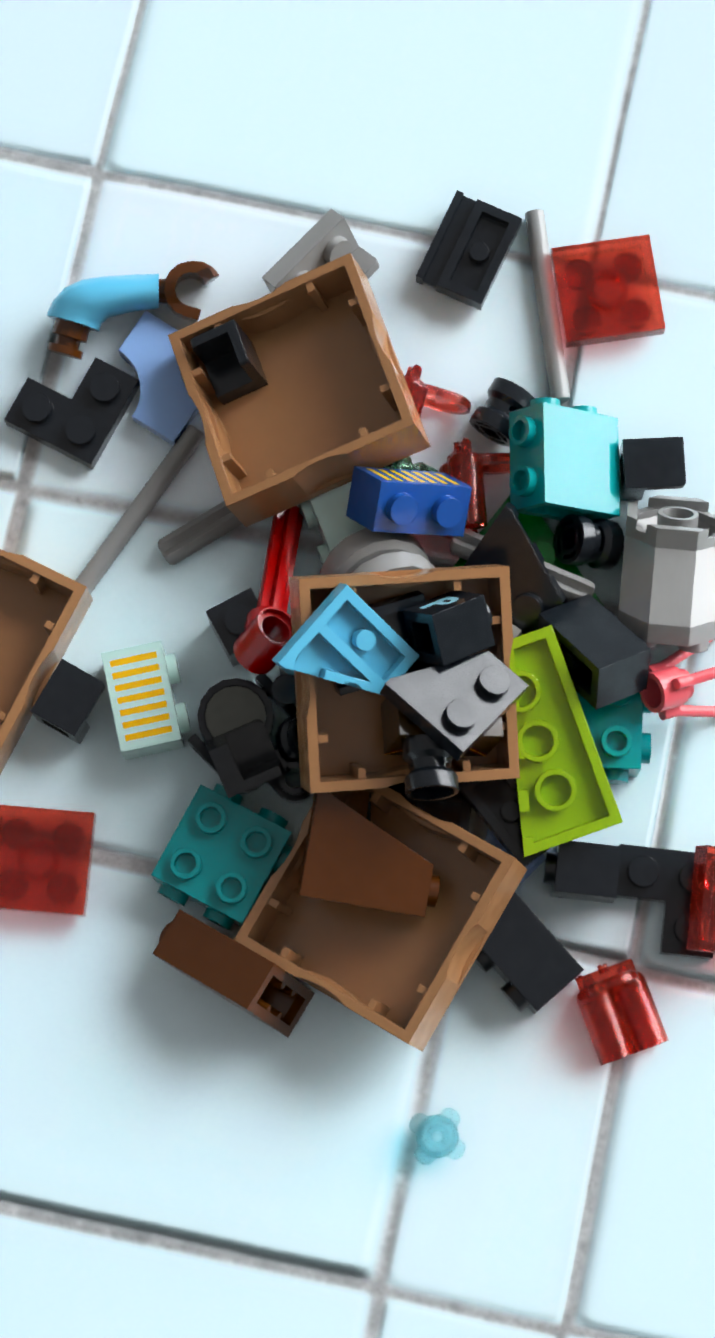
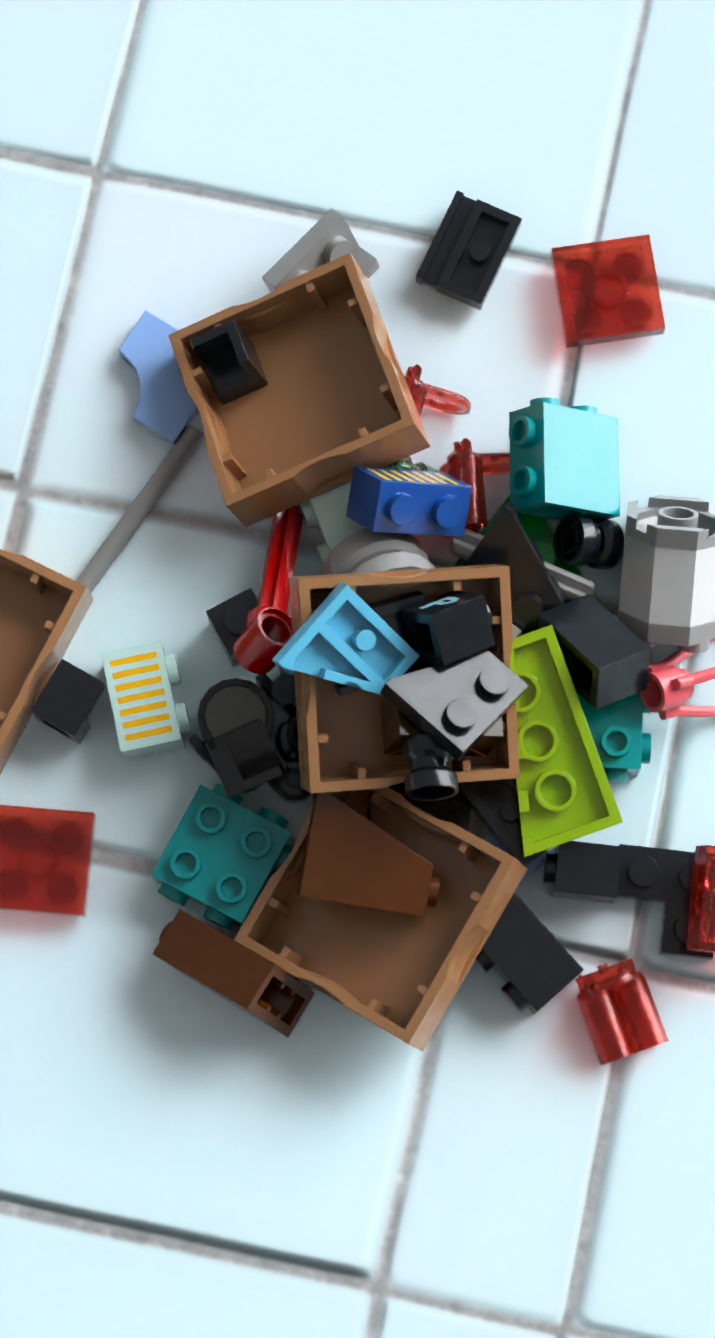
(80, 424): black plate -> none
(94, 300): medium azure piece -> none
(198, 533): light grey axle -> none
(425, 1126): clear light blue plate -> none
(493, 417): black wheel -> none
(547, 305): light grey bar -> none
(651, 465): black panel -> none

